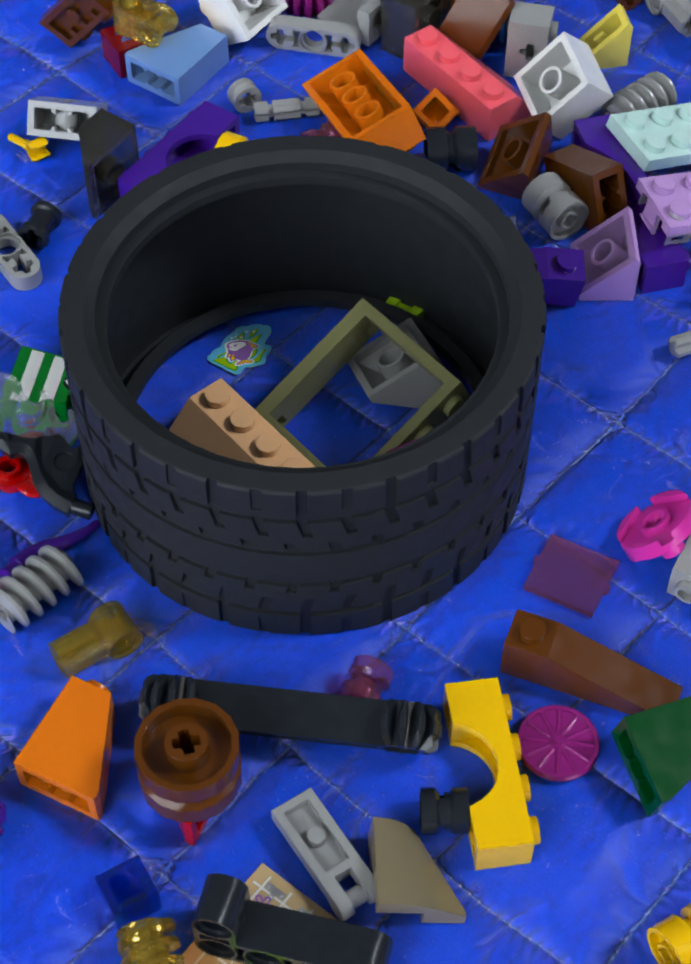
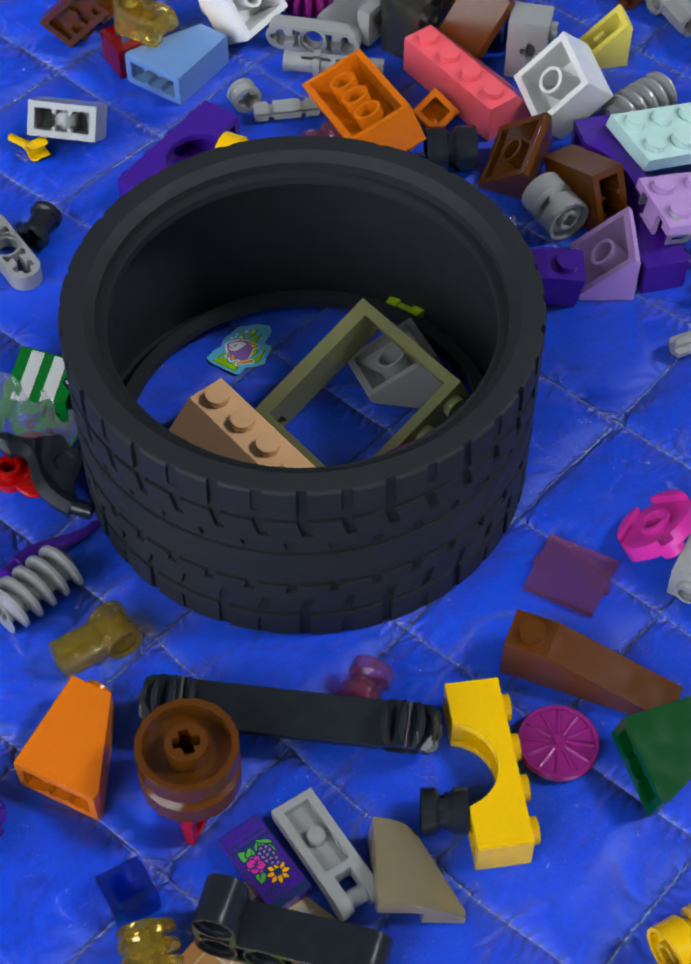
(106, 151): clear smoke slope -> none
(264, 864): none -> tile
(316, 61): none -> light grey pin

